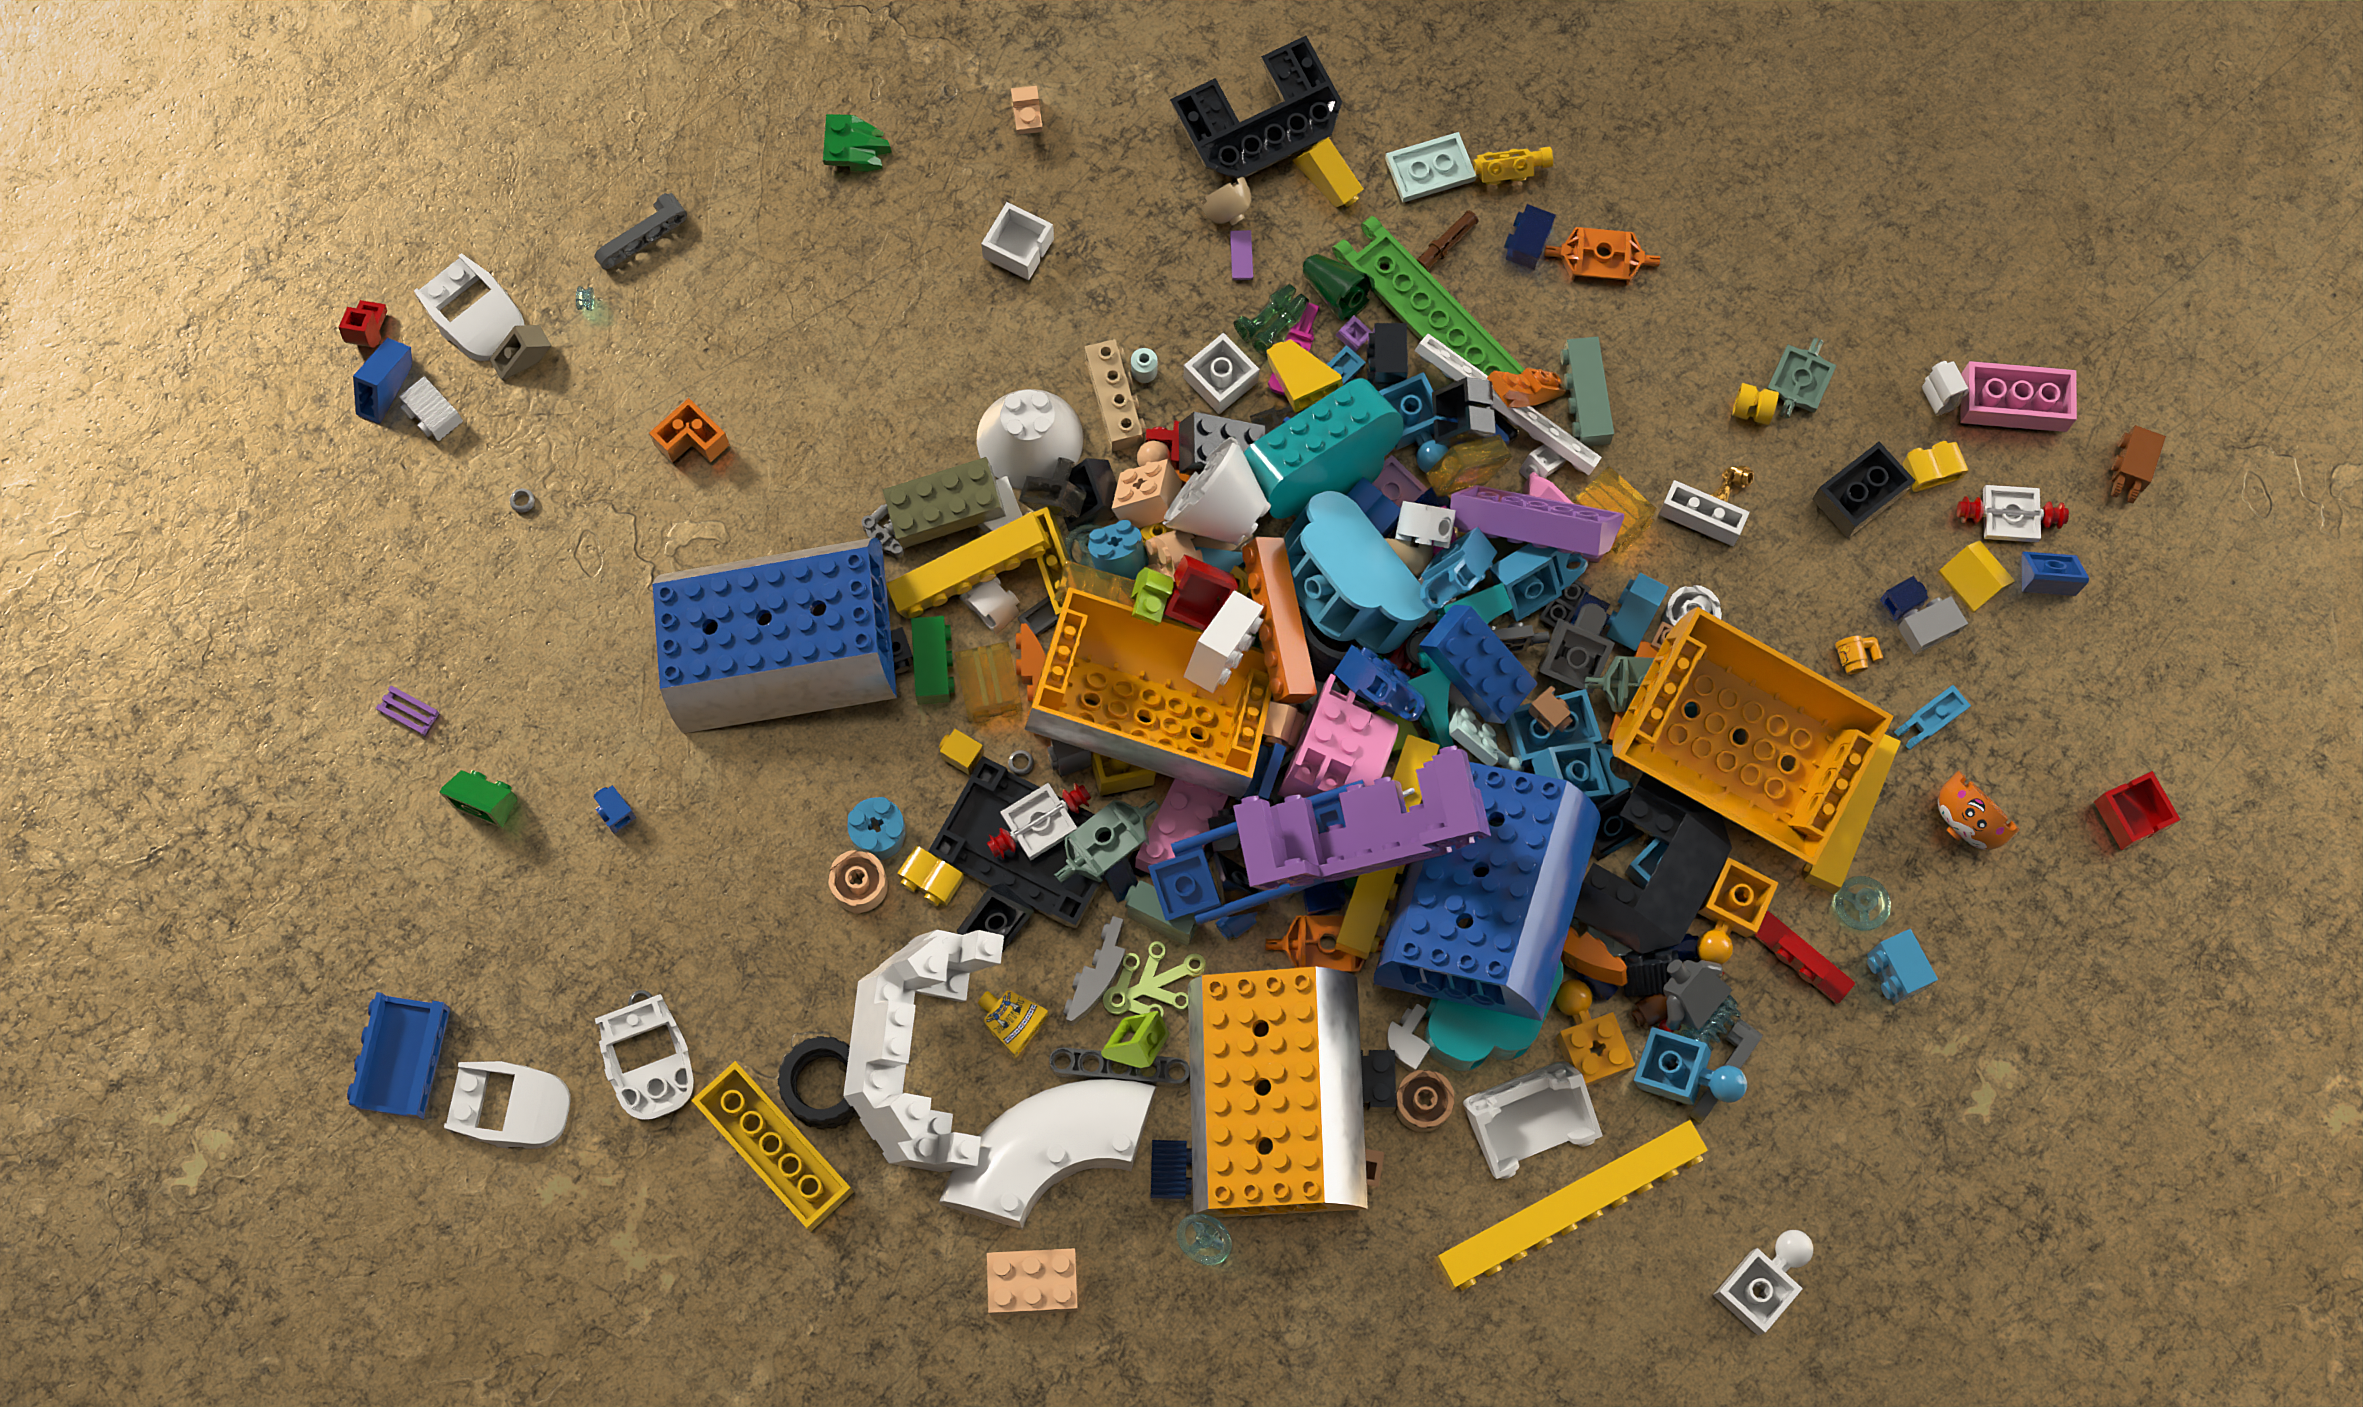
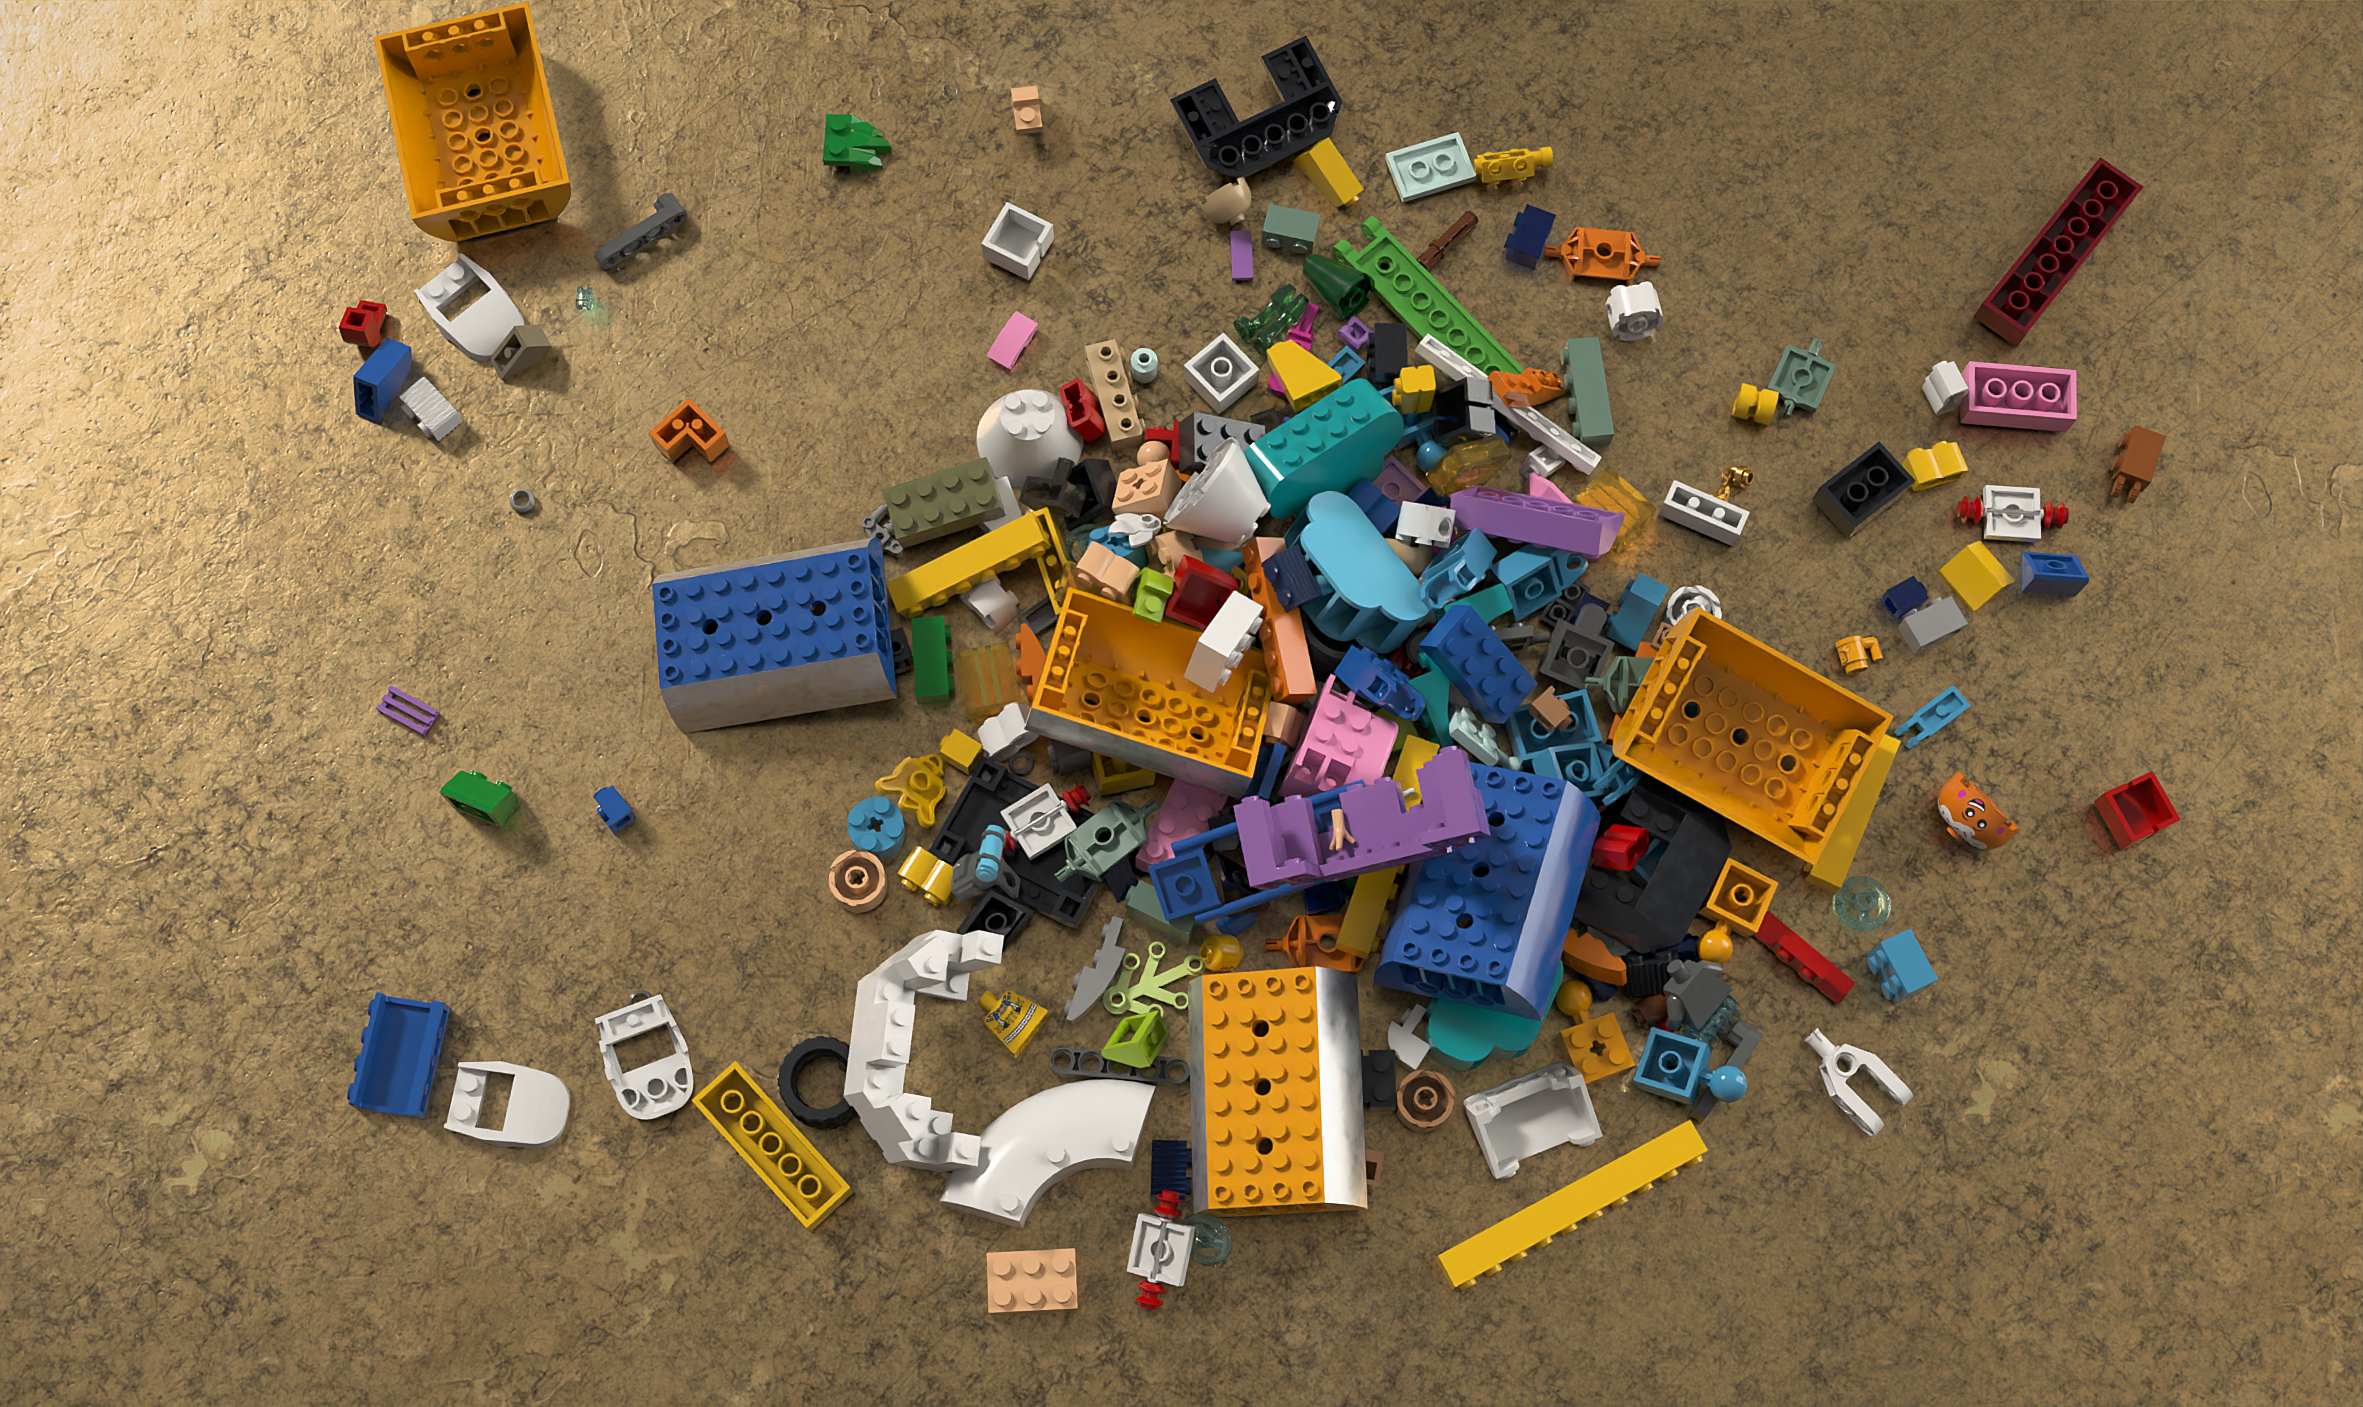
(451, 178): none -> light orange slope
(917, 785): none -> yellow tile
(984, 868): none -> dark grey piece
(1005, 734): none -> white brick
(1012, 339): none -> bright pink slope
(1083, 409): none -> red brick
(1106, 572): none -> light nougat brick
(1138, 528): none -> white plate
(1160, 1249): none -> white plate
(1221, 952): none -> yellow head
(1290, 228): none -> sand green piece
(1291, 578): none -> dark blue brick
(1339, 831): none -> light nougat bar
(1414, 389): none -> yellow brick
(1620, 777): none -> dark azure hinge
(1620, 847): none -> red brick
(1634, 311): none -> white brick
(1778, 1289): white brick -> none
(1842, 1094): none -> white piece
(2058, 252): none -> dark red brick

